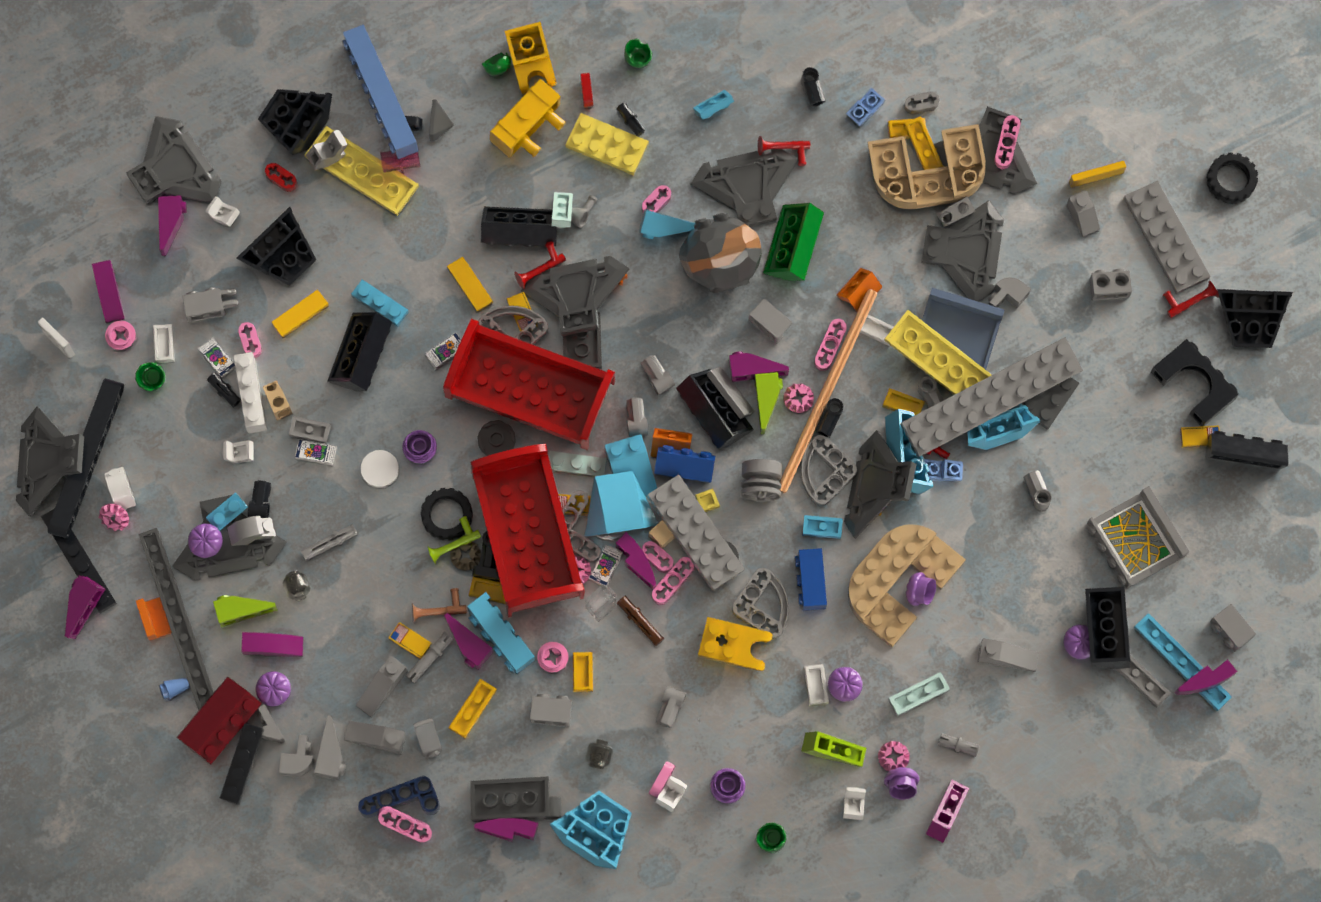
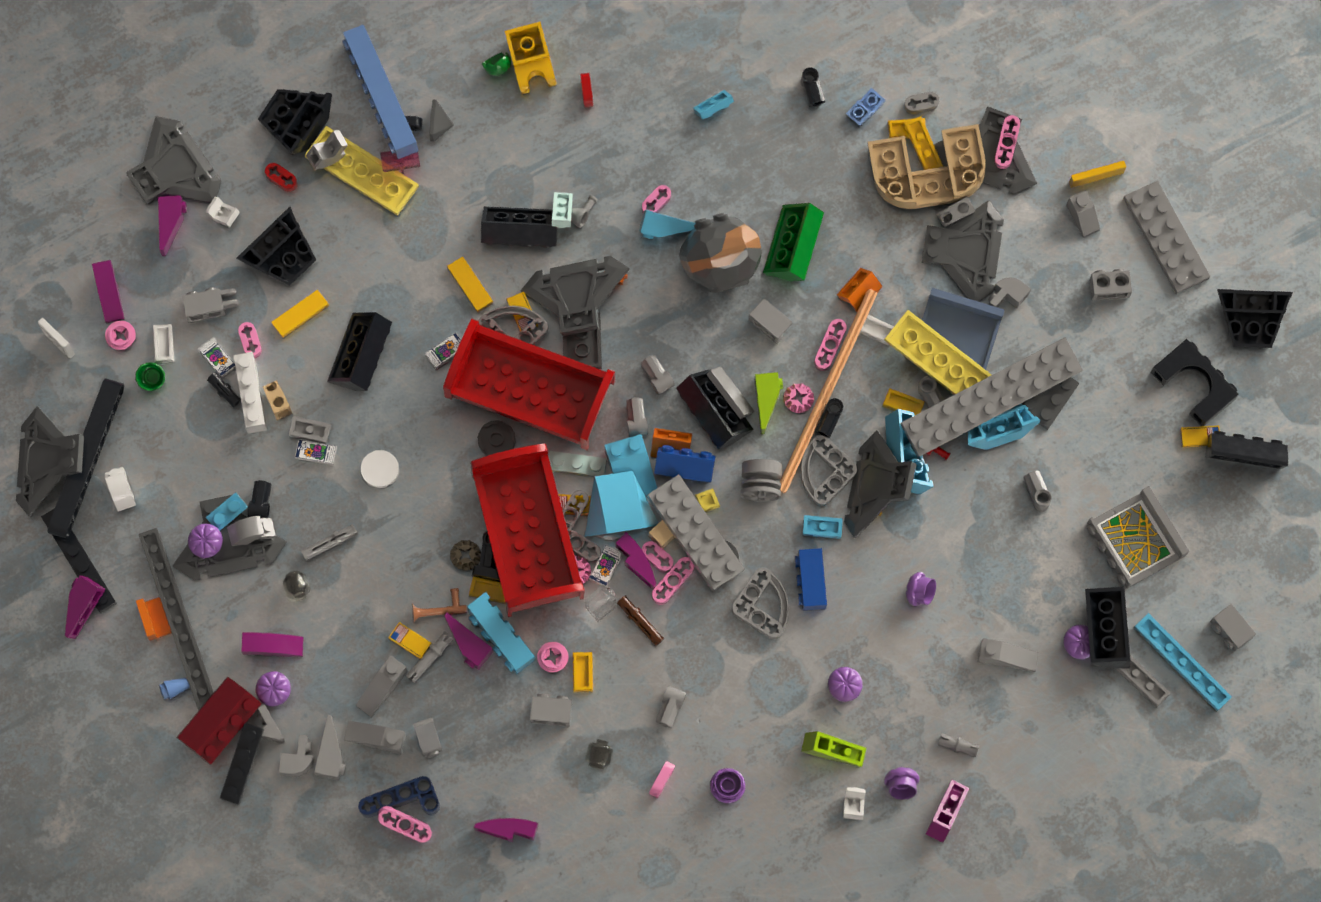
(121, 515): bright pink gear -> none
(238, 451): white bracket -> none
(238, 609): lime slope -> none
(379, 302): medium azure plate -> none
(419, 446): medium lavender piece -> none
(437, 496): black tyre -> none
(469, 537): lime piece -> none
(472, 708): yellow tile -> none
(525, 118): yellow piece -> none
(530, 801): dark grey hinge -> none
(554, 261): red piece -> none
(595, 830): medium azure wedge -> none
(607, 144): light yellow plate -> none
(630, 119): black axle -> none
(637, 53): green hair -> none
(671, 794): white bracket -> none
(737, 649): yellow brick -> none
(745, 366): magenta slope -> none
(747, 183): dark grey plate -> none
(771, 837): green hair -> none
(799, 145): red piece -> none
(816, 684): white tile -> none
(885, 565): tan plate -> none
(886, 750): bright pink gear -> none
(918, 694): light aqua plate -> none
(944, 470): light blue slope -> none
(1178, 308): red piece -> none
(1207, 679): magenta slope -> none
(1235, 160): black tyre -> none

